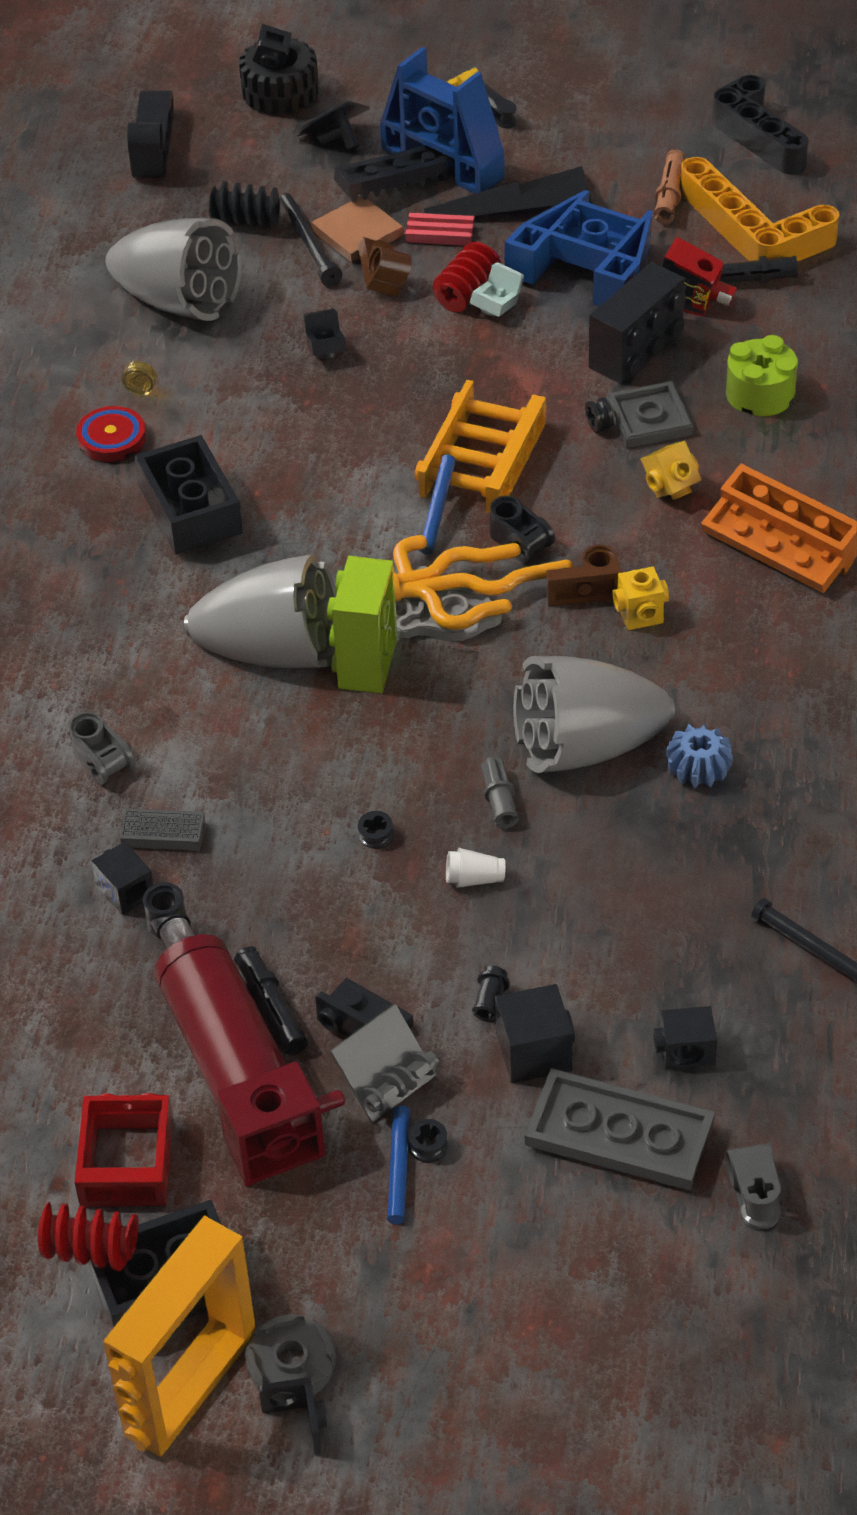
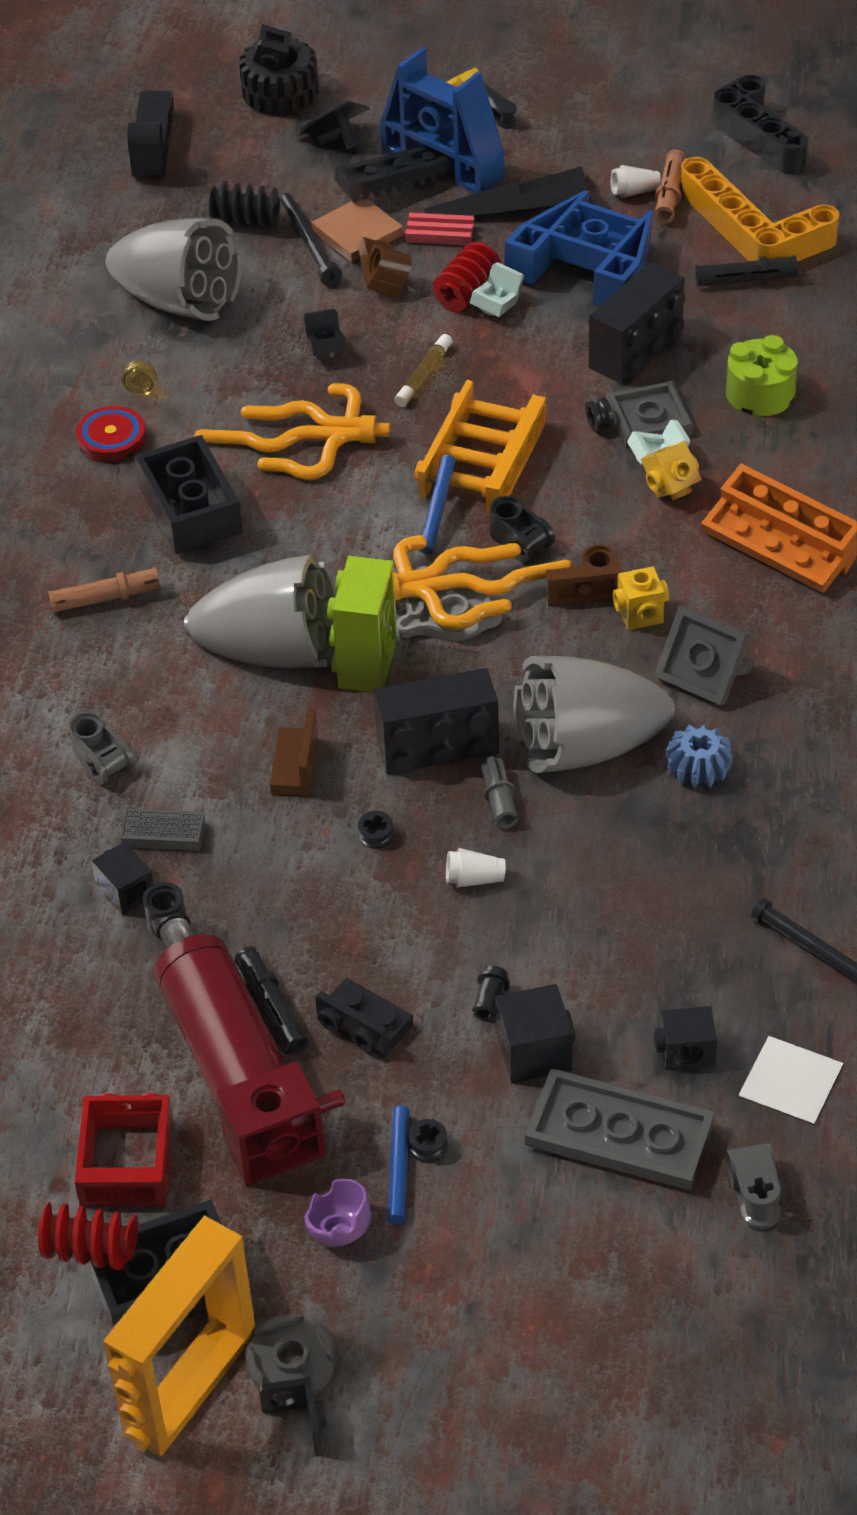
(103, 590): none -> nougat pin
(295, 759): none -> reddish brown panel
(334, 429): none -> light orange plant
(340, 1214): none -> medium lavender hair
(384, 1063): dark grey hinge -> none
(423, 370): none -> clear yellow bar
(437, 720): none -> black brick
(633, 181): none -> white cone
(647, 443): none -> light aqua bracket
(701, 276): red torso -> none
(703, 655): none -> dark grey bracket
(791, 1079): none -> white sticker

